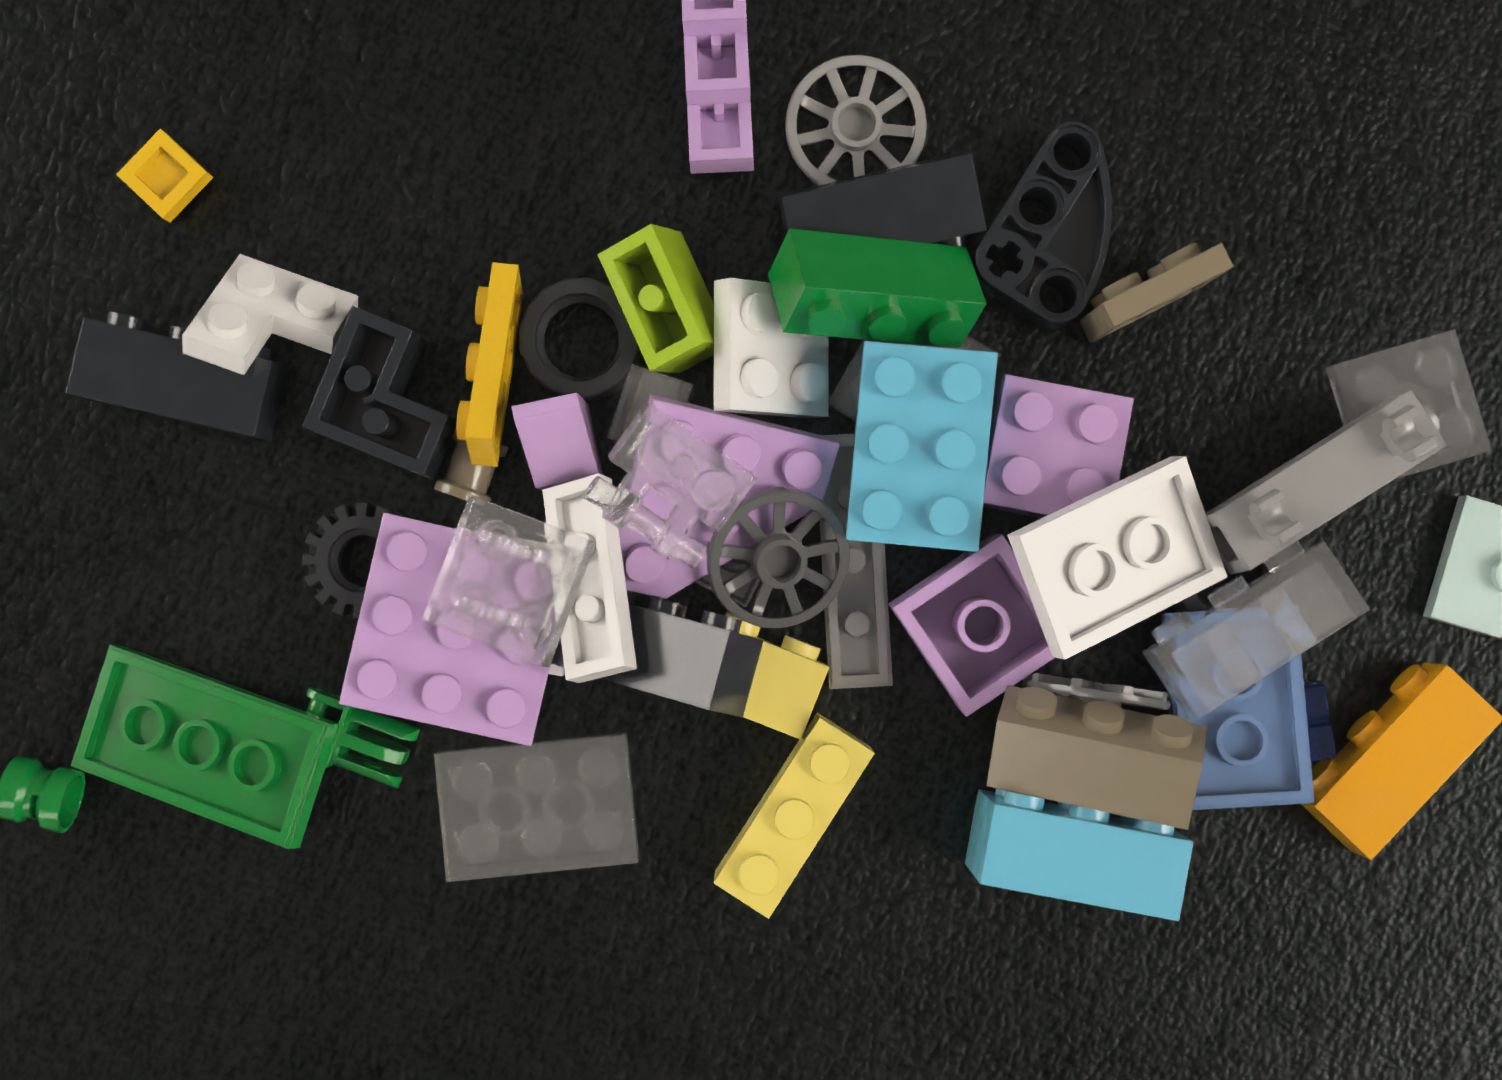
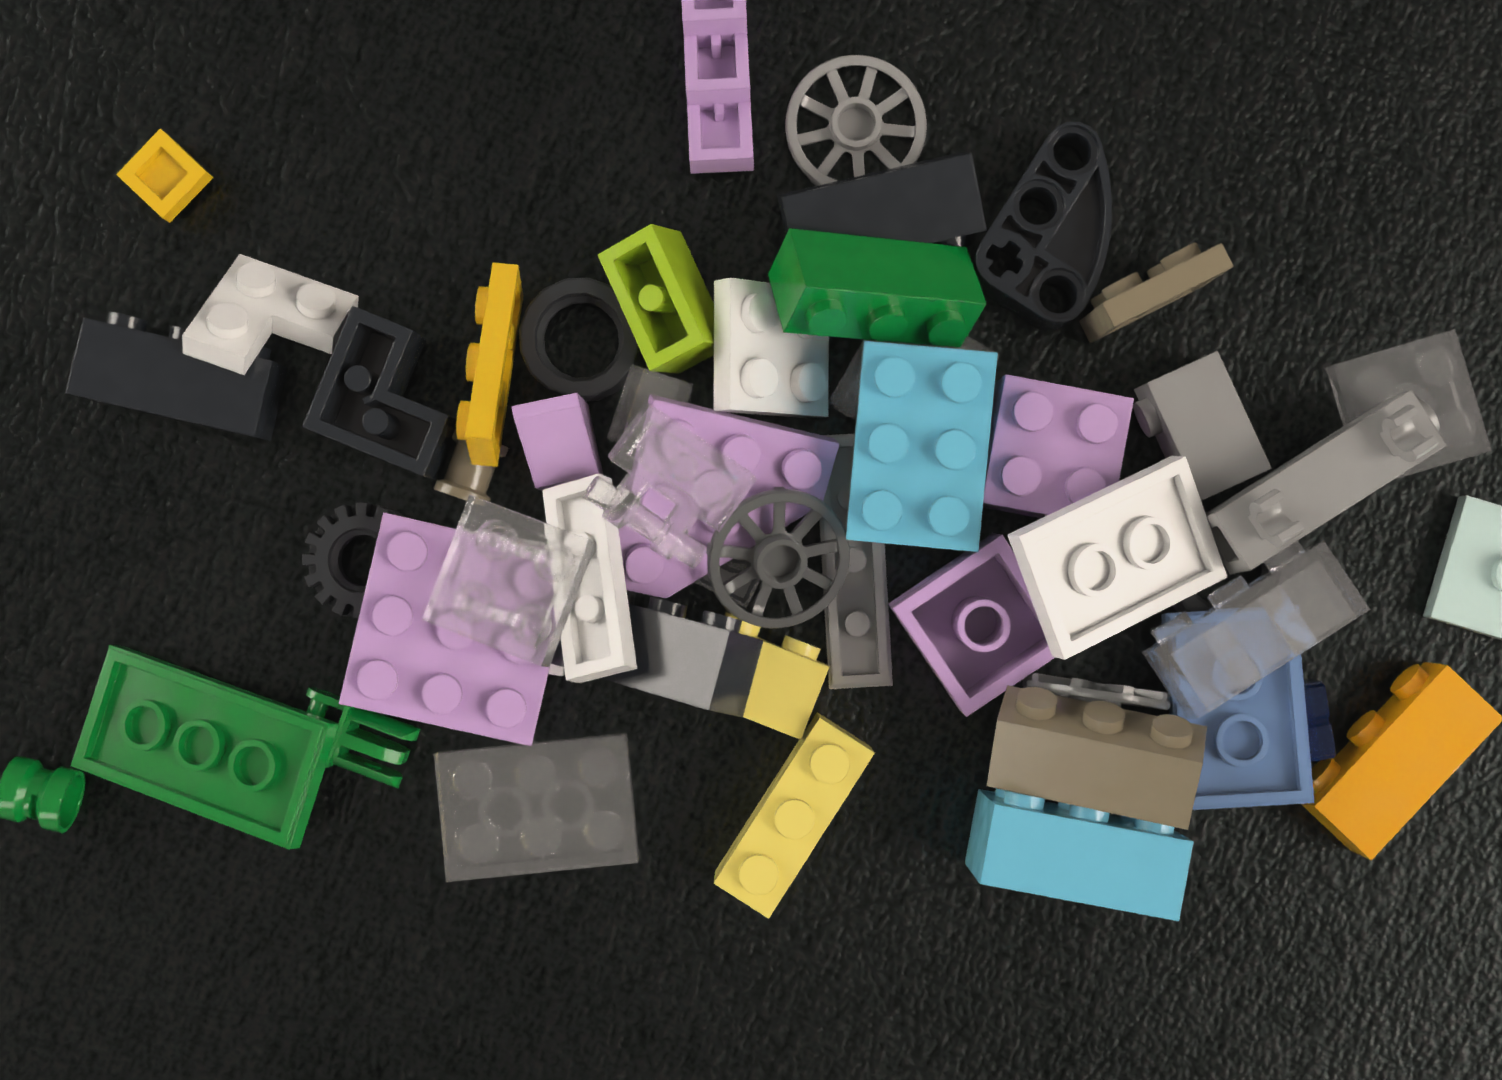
(1202, 418): none -> light grey piece

